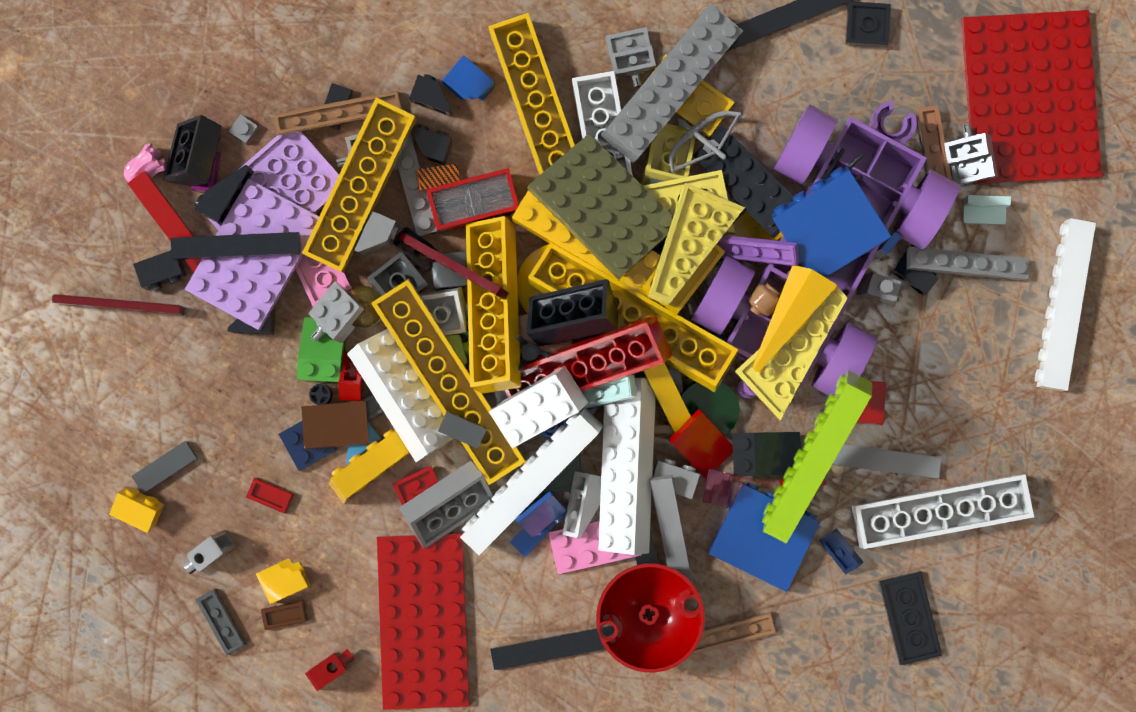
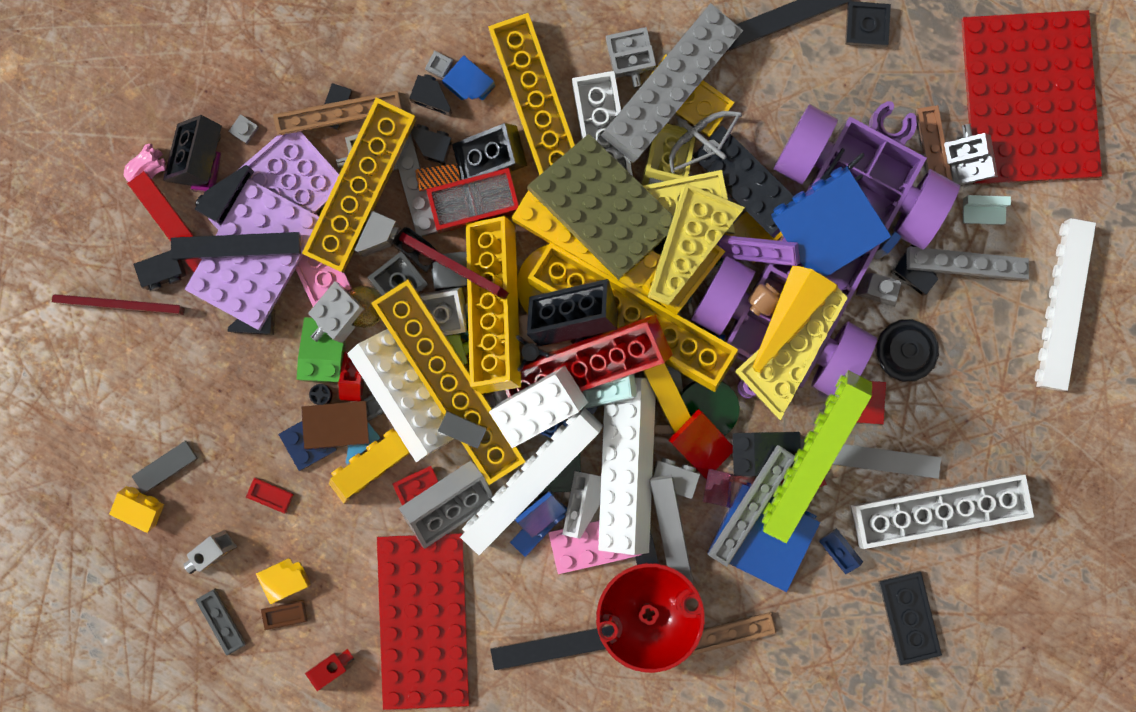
(439, 65): none -> light grey tile
(490, 151): none -> black slope
(751, 506): none -> light grey tile
(907, 350): none -> black piece

